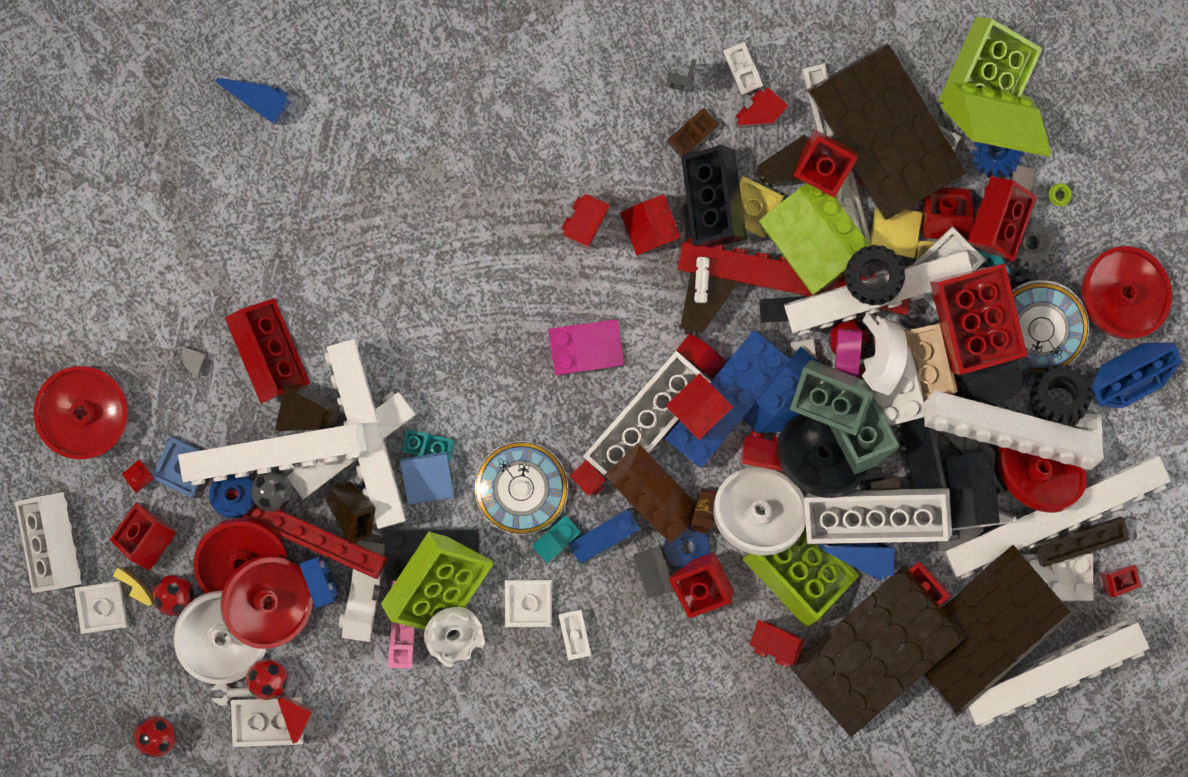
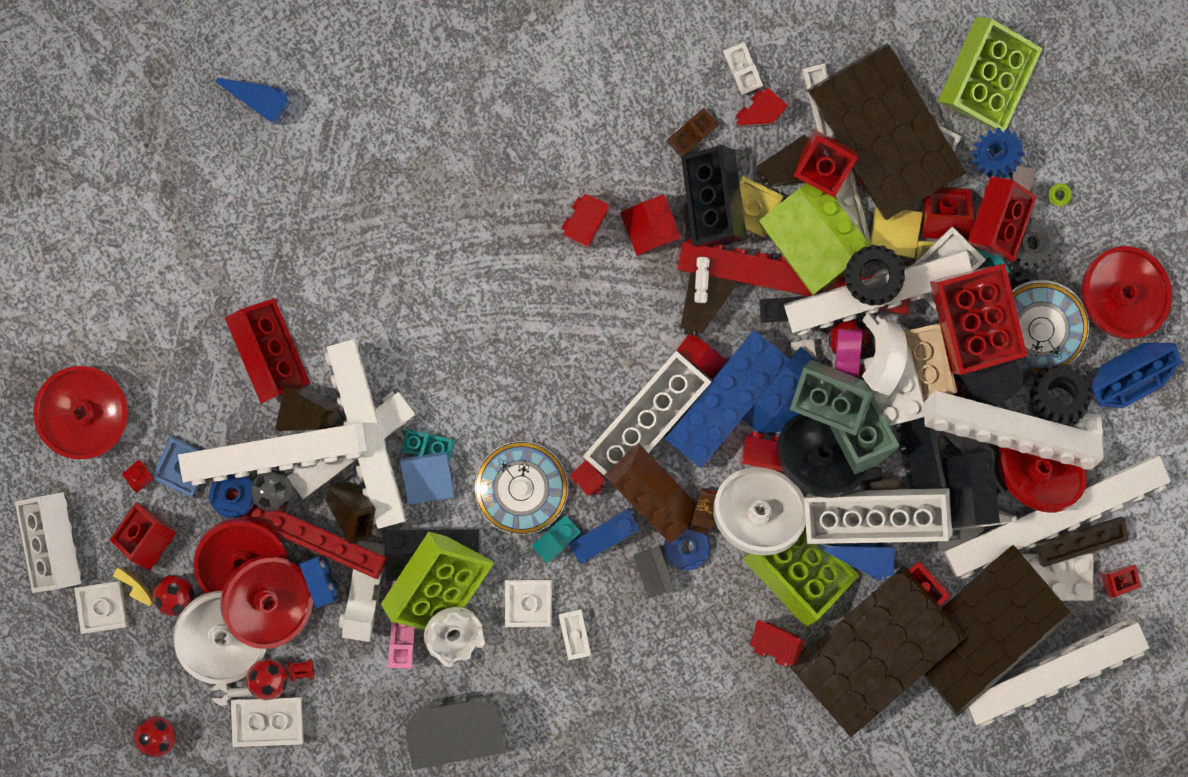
(193, 360): light grey tile -> none
(295, 716): red slope -> none
(301, 670): none -> red bush
(455, 731): none -> dark grey brick
(586, 347): dark pink slope -> none
(679, 81): dark grey panel -> none
(699, 406): red slope -> none
(702, 585): red slope -> none
(997, 118): lime slope -> none

